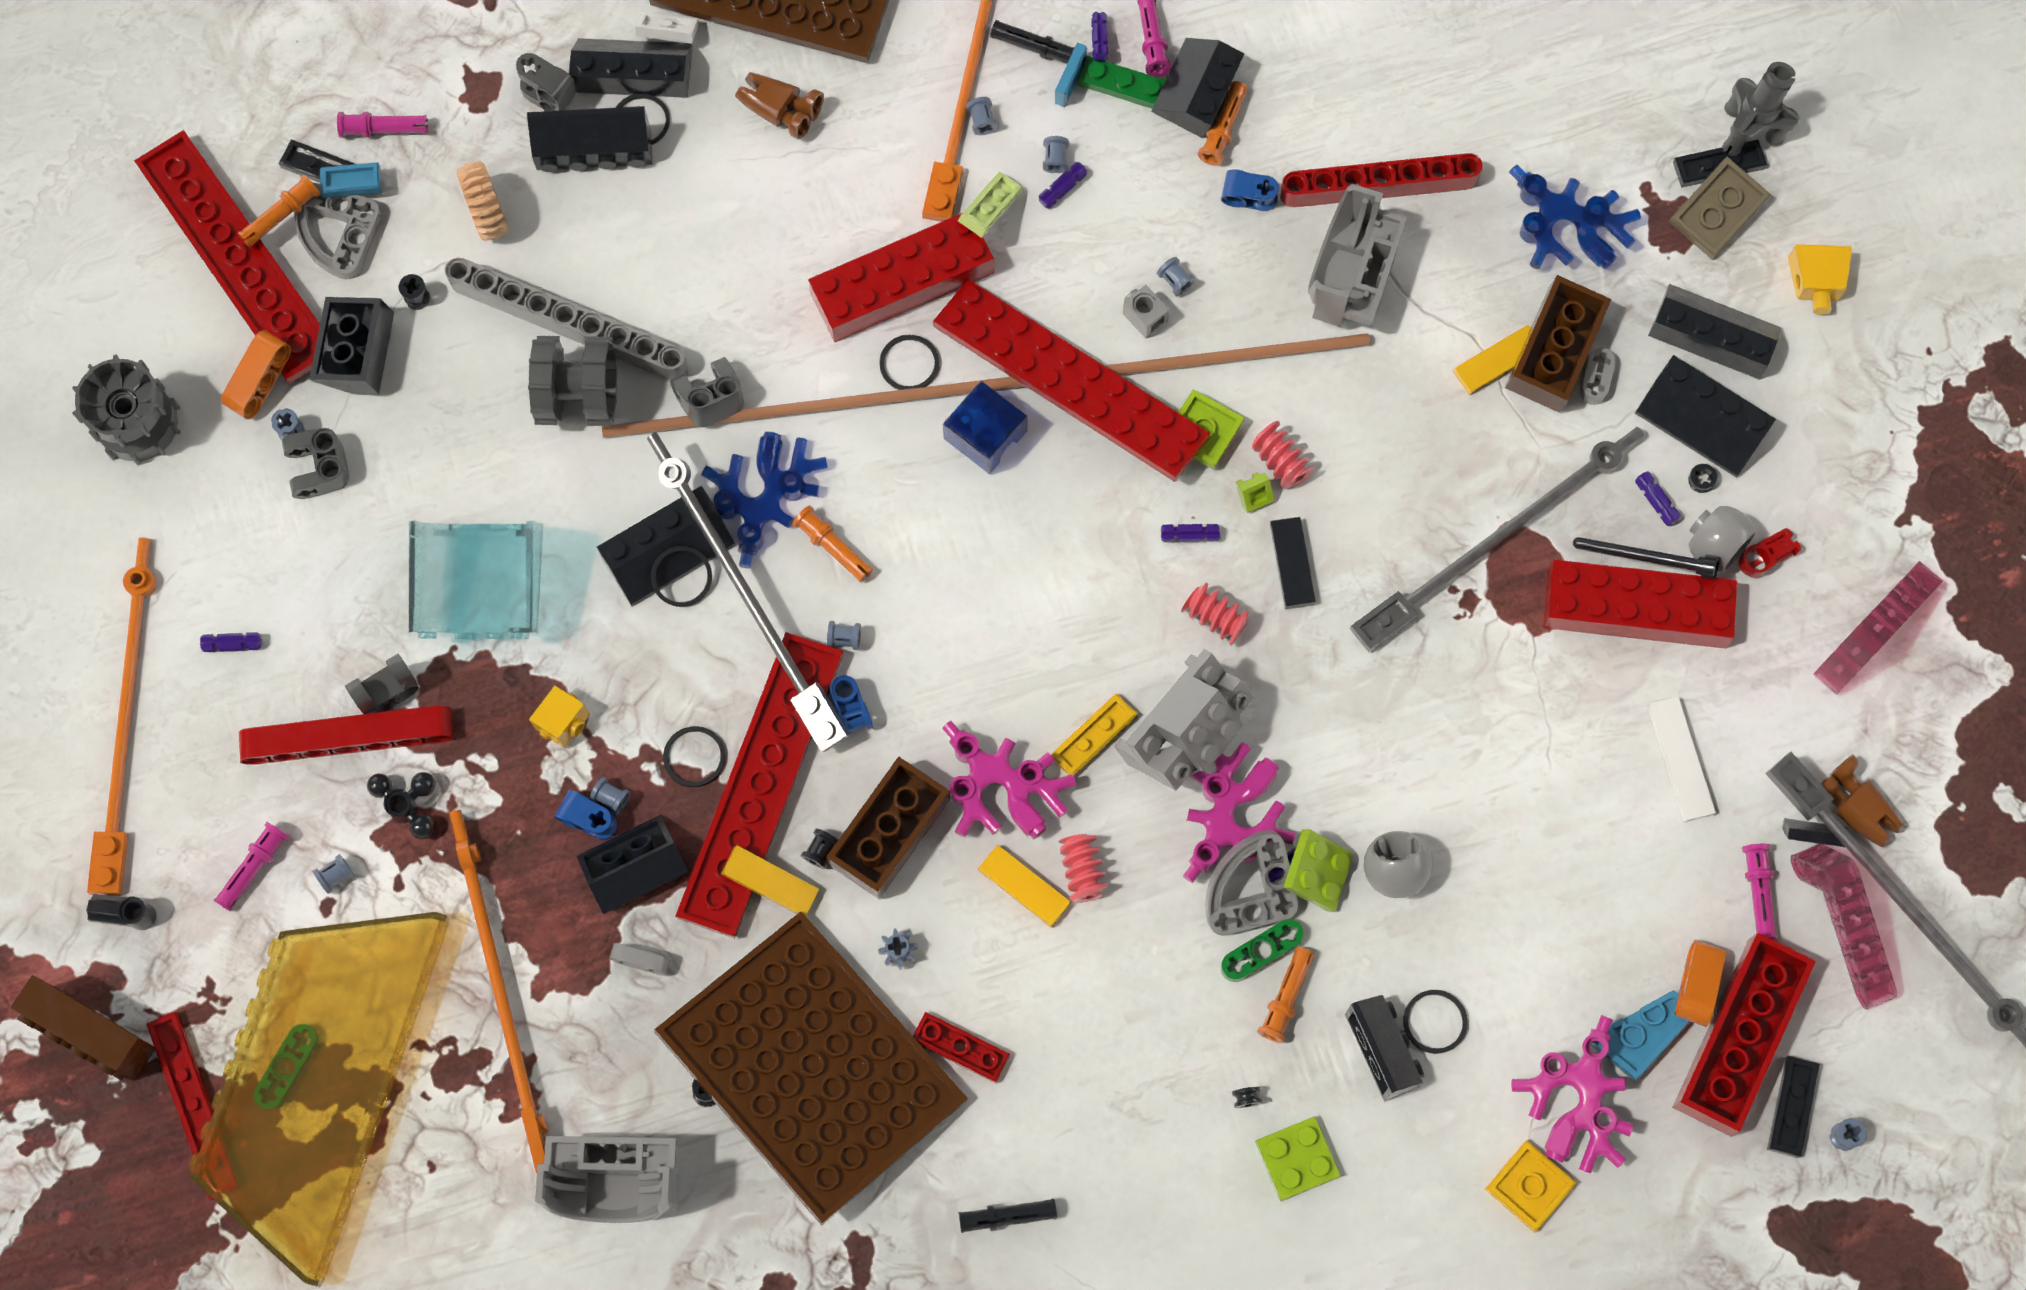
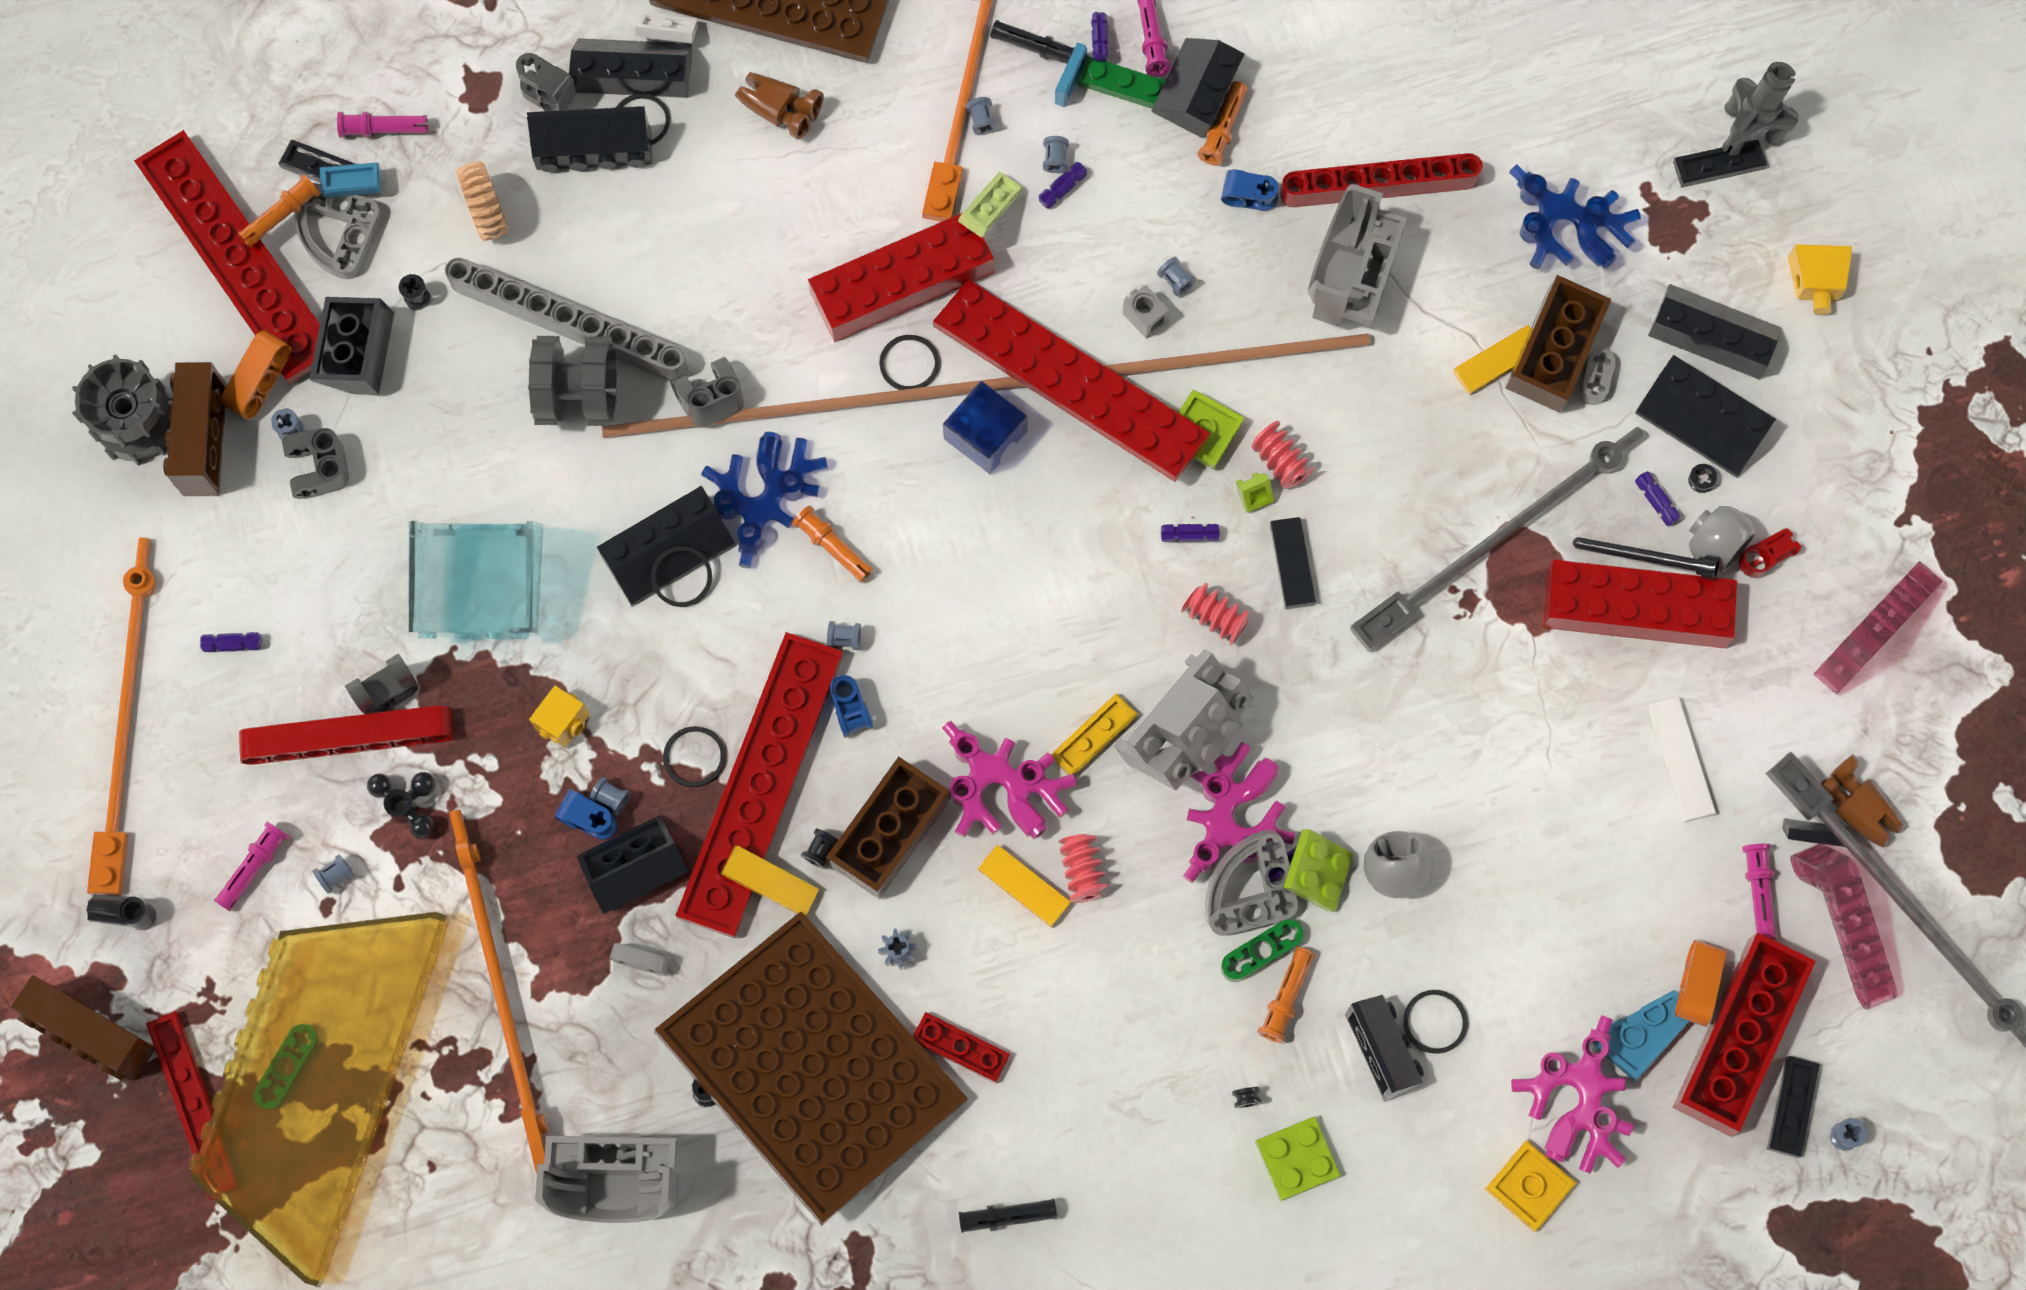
(195, 429): none -> reddish brown brick
(811, 701): flat silver bar -> none
(1719, 208): dark tan tile -> none

